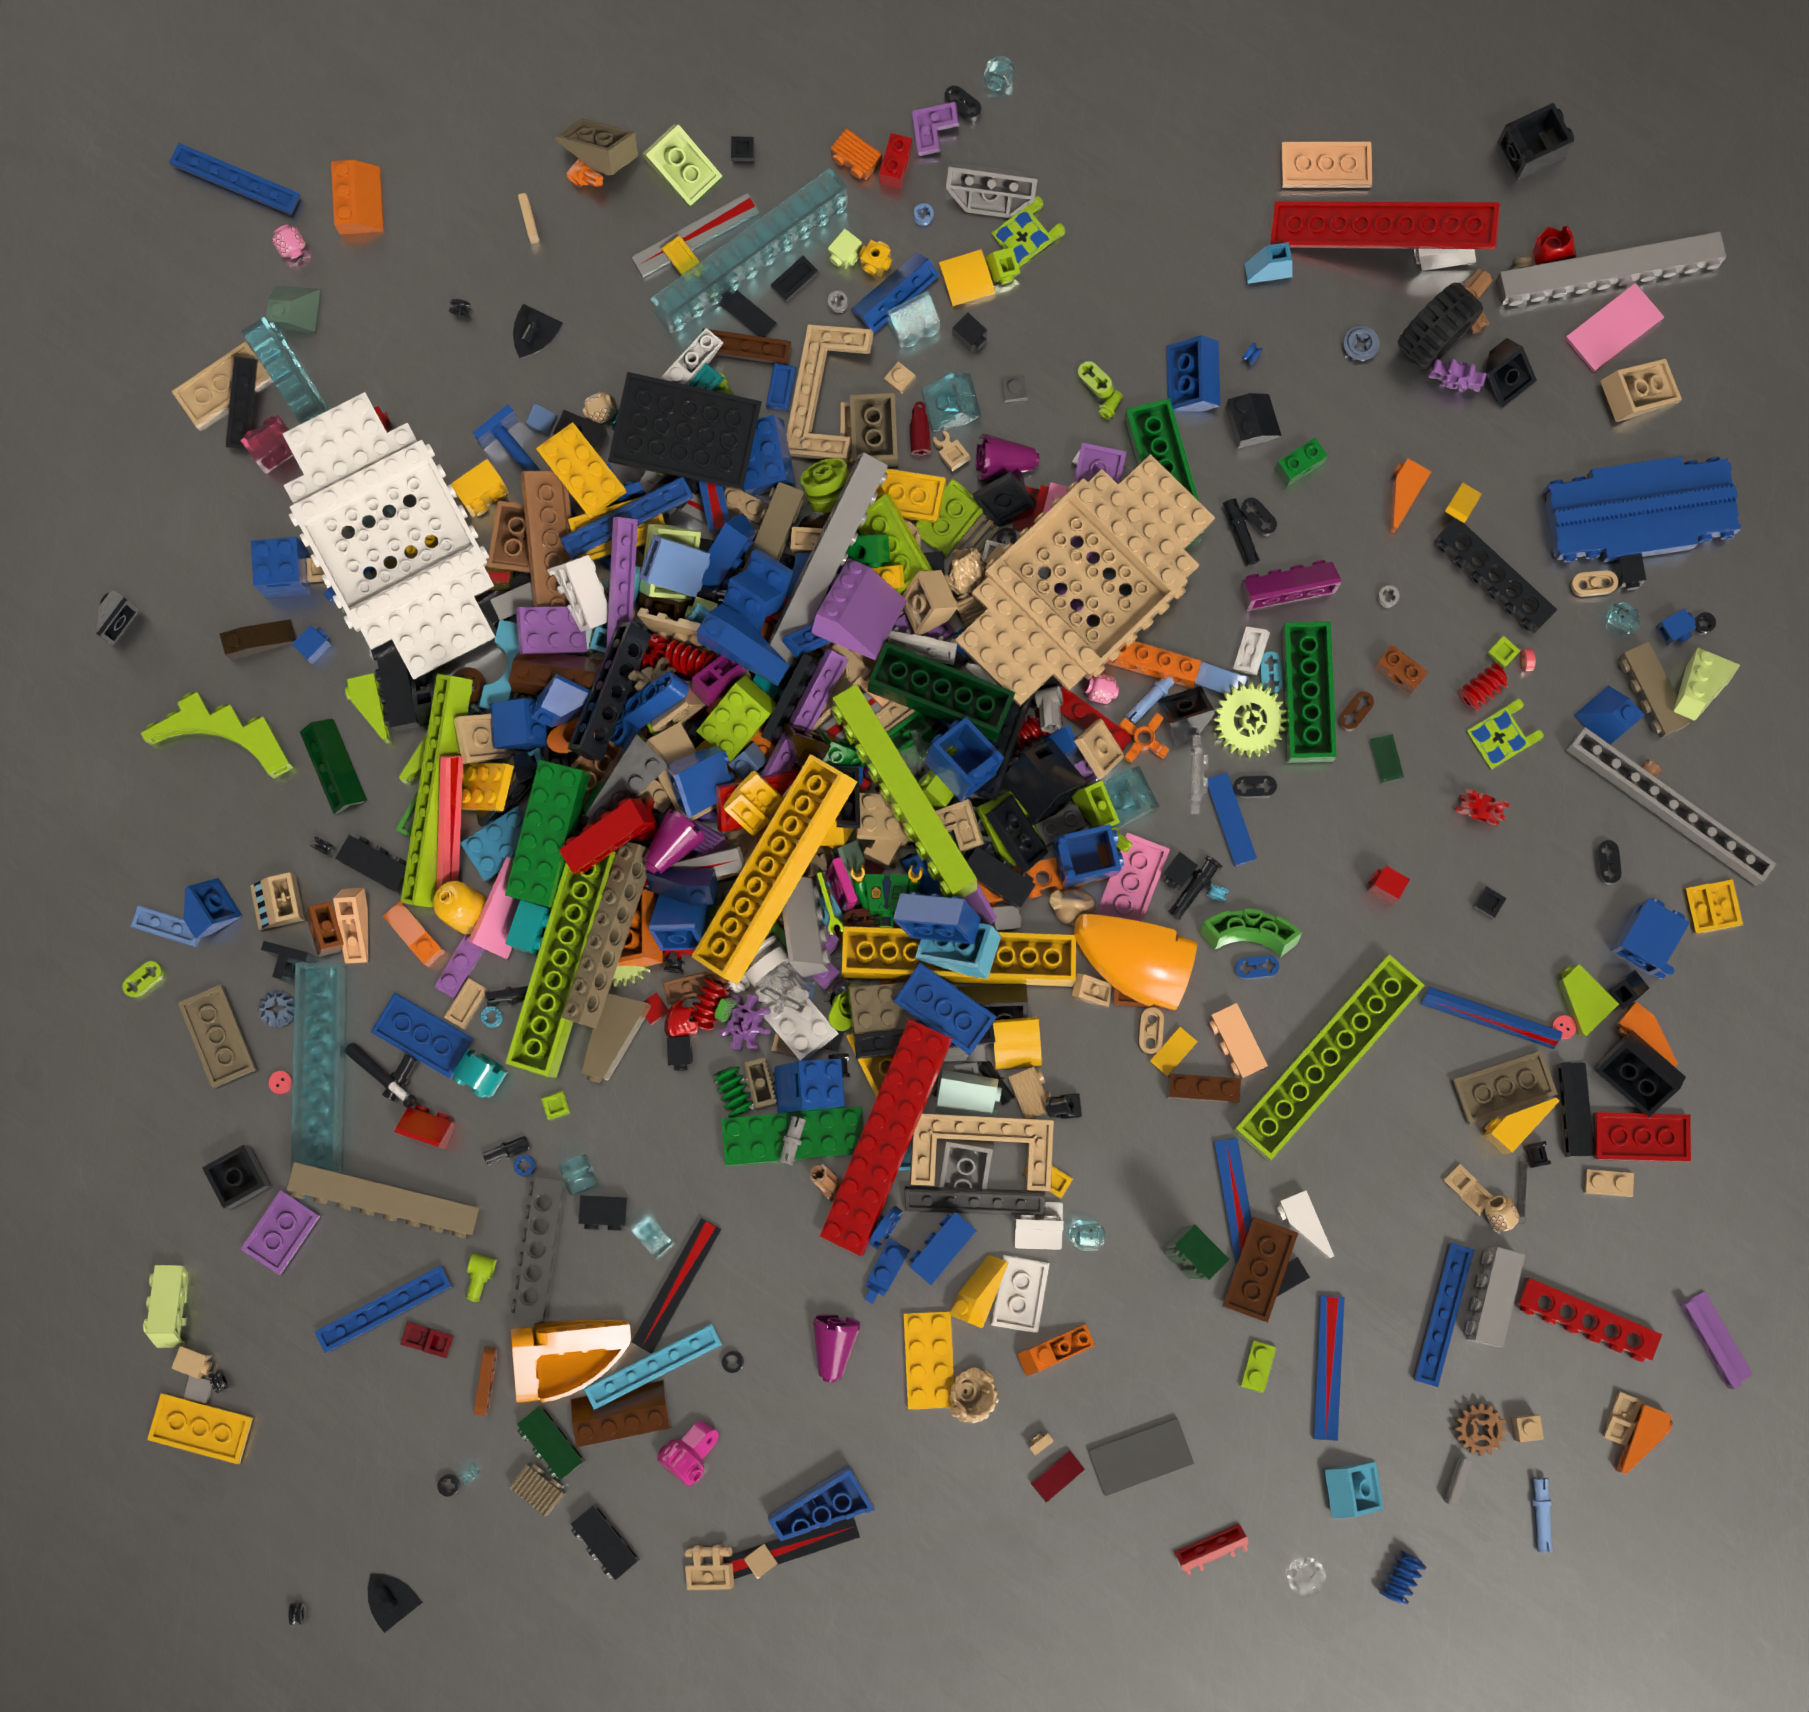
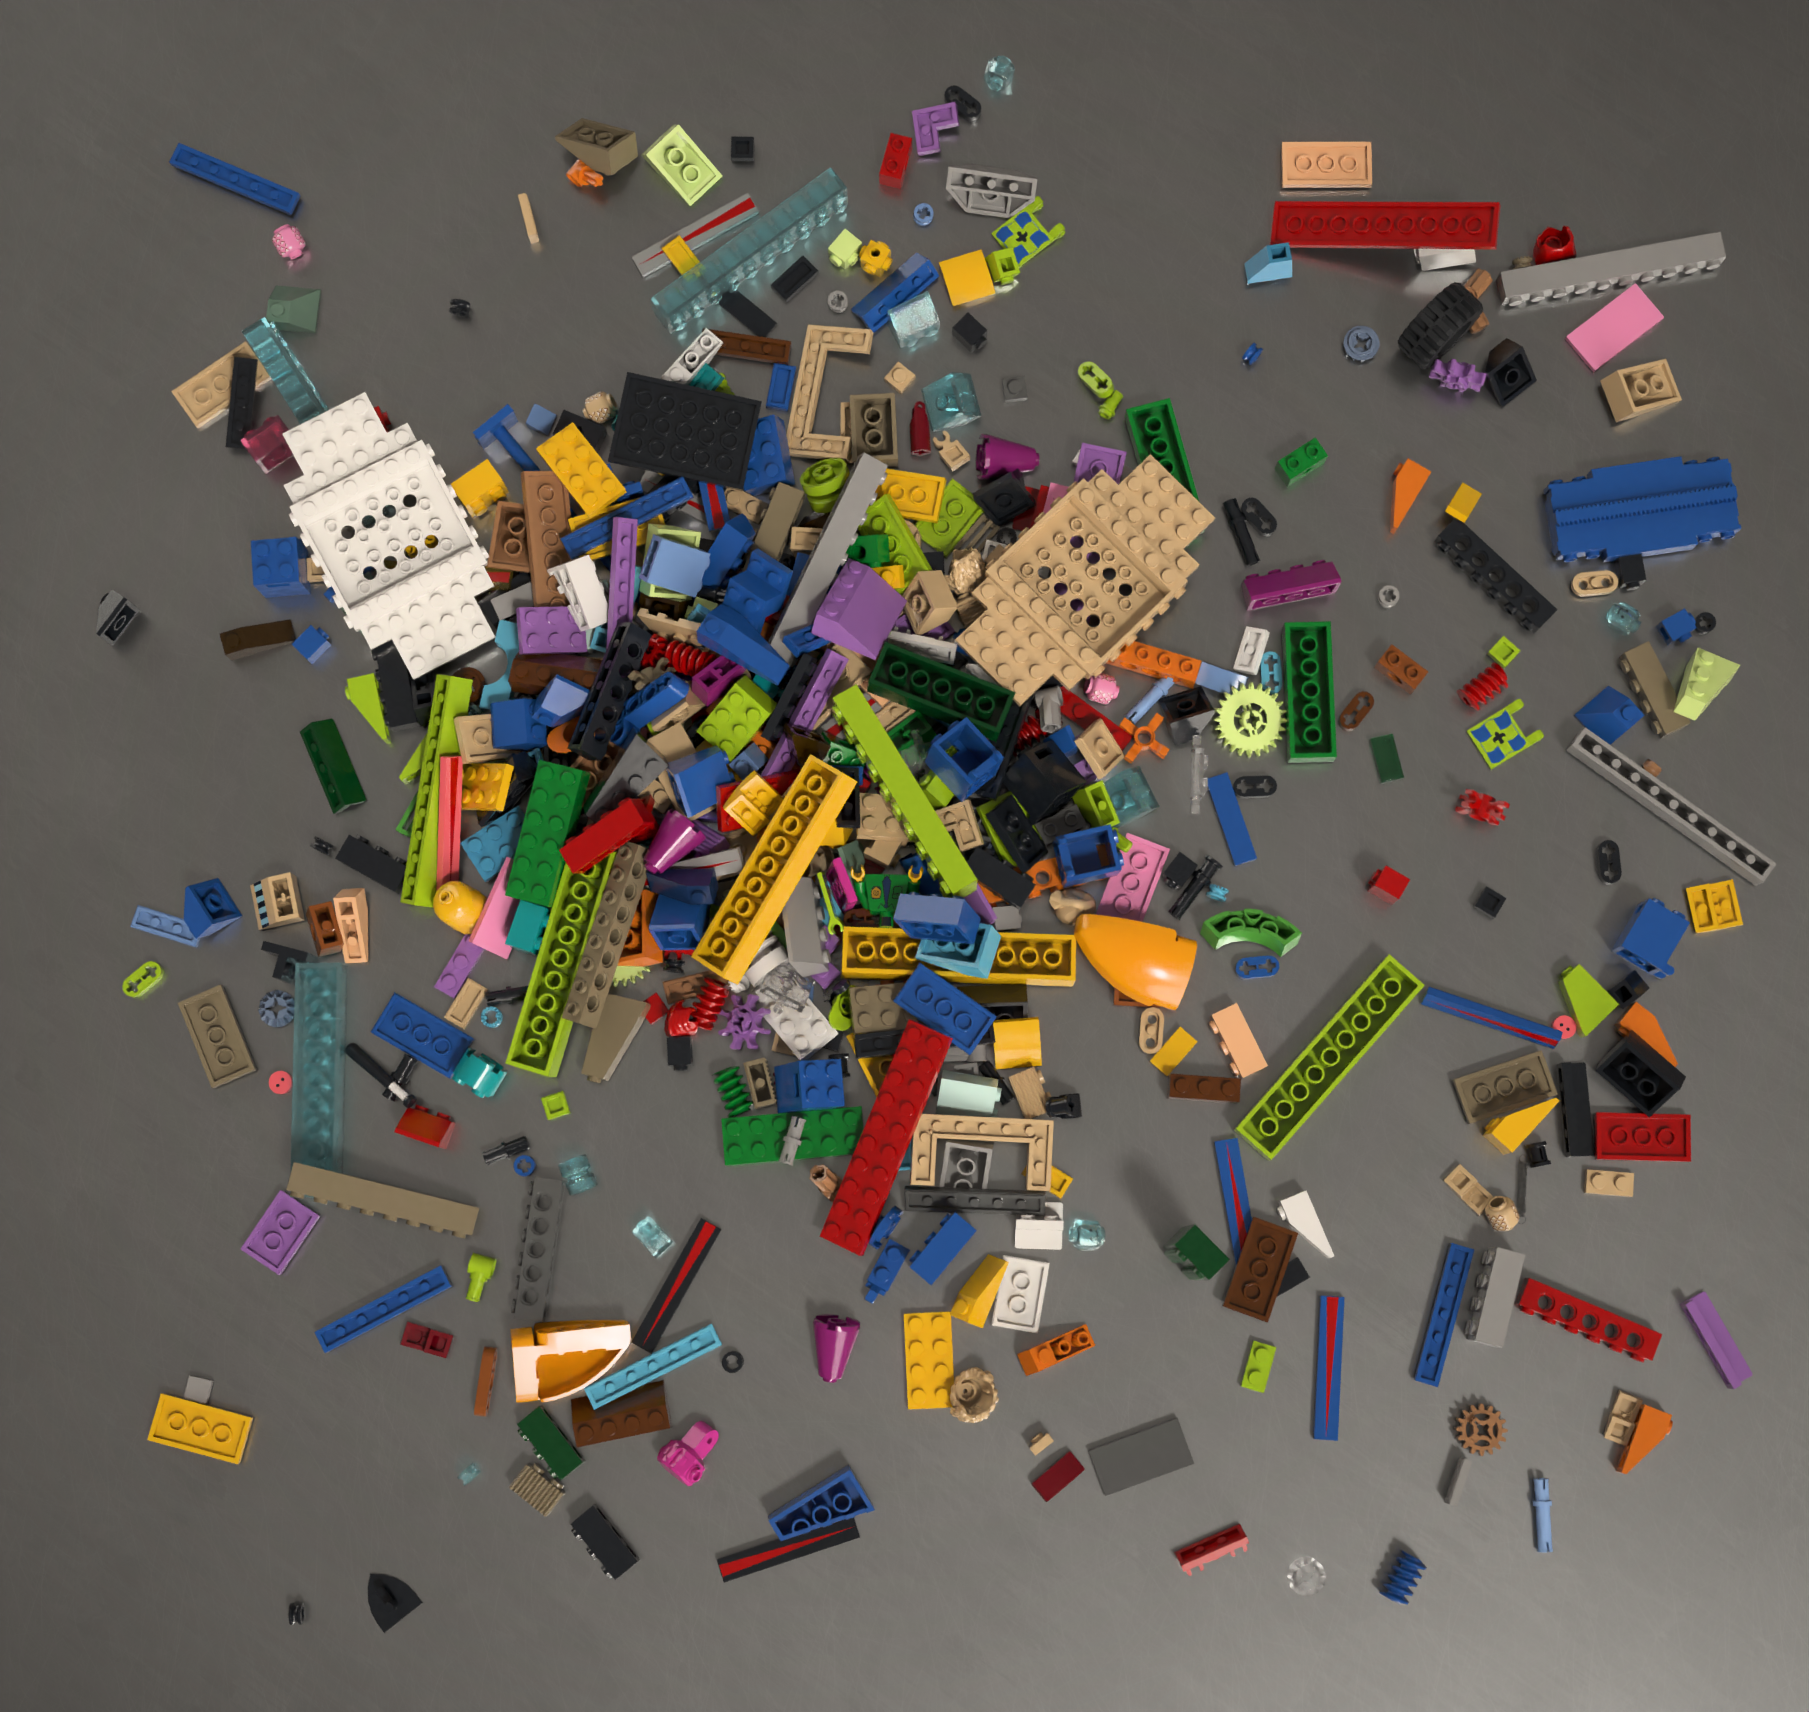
(166, 1306): yellowish green wedge -> none
(192, 1362): tan brick -> none
(218, 1380): black bush -> none
(225, 722): lime arch -> none
(236, 1177): black brick -> none
(357, 197): orange slope -> none
(414, 934): orange slope -> none
(443, 1490): black bush -> none
(533, 331): black shield -> none
(603, 1211): black brick -> none
(709, 1576): tan plate -> none
(724, 1009): bright green tile -> none
(760, 1561): tan slope -> none
(856, 155): orange brick -> none
(1092, 990): tan slope -> none
(1193, 374): blue slope -> none
(1252, 419): black slope -> none
(1354, 1490): medium azure slope -> none
(1524, 146): black container -> none
(1527, 659): coral tile -> none
(1527, 1428): tan brick -> none

